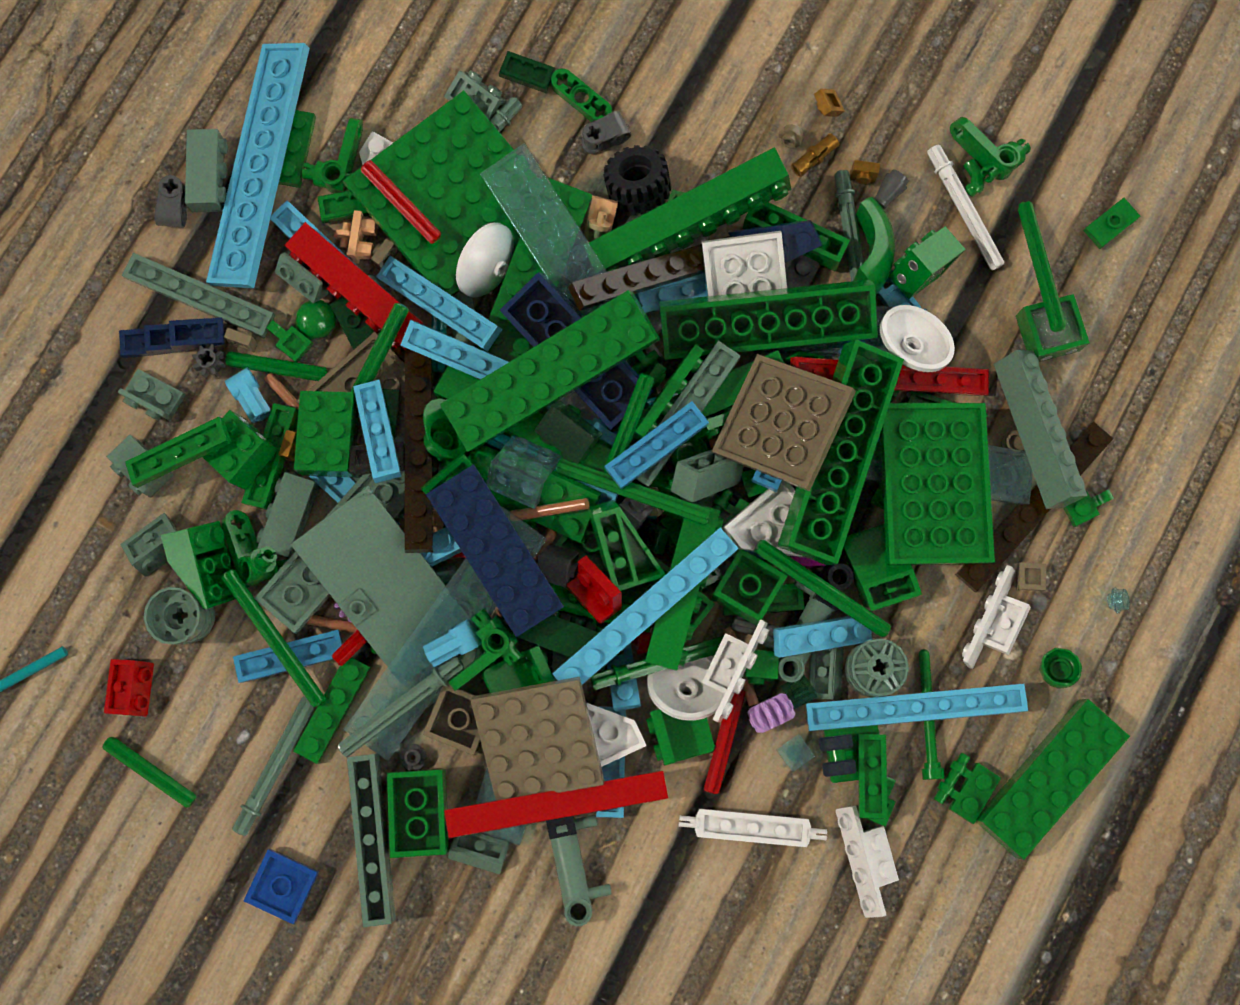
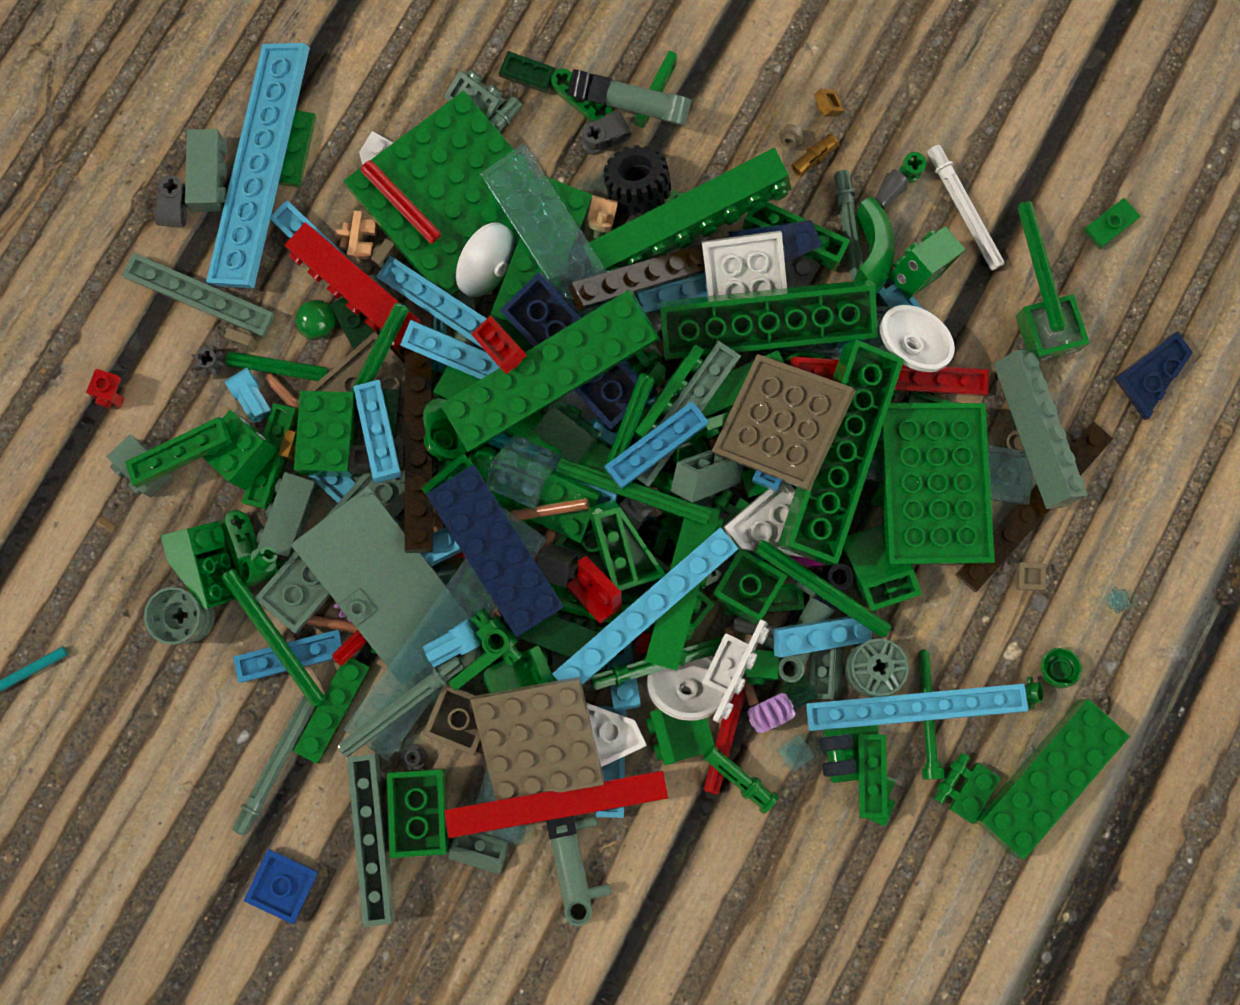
(104, 388): none -> red bracket
(129, 687): red bracket -> none
(146, 546): sand green bracket -> none
(149, 772): green axle -> none
(152, 394): sand green bracket -> none
(171, 337): dark blue slope -> none
(290, 342): green plate -> none
(300, 278): sand green bracket -> none
(338, 207): green plate -> none
(344, 166): green piece -> none
(498, 345): none -> red plate
(629, 97): none -> sand green piece
(659, 82): none -> green tile
(749, 786): none -> green pin
(752, 827): white plate -> none
(864, 171): pearl gold plate -> none
(869, 860): white bracket -> none
(918, 164): none -> green bush
(977, 182): green arm -> none
(996, 161): green piece -> none
(1000, 621): white bracket -> none
(1034, 692): none -> green plate
(1086, 507): green plate -> none
(1151, 374): none -> dark blue wing

